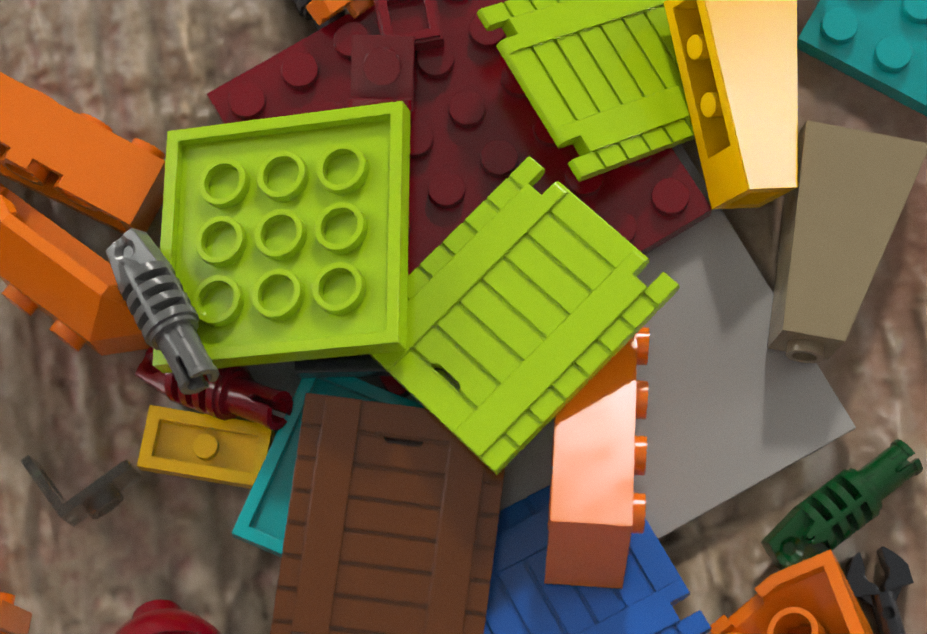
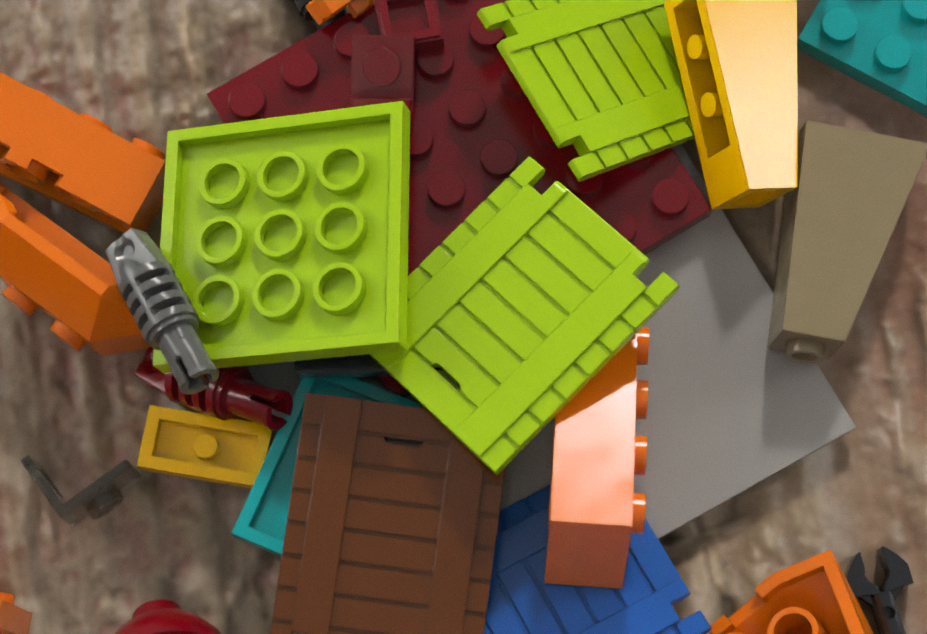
(840, 507): dark green hinge -> none

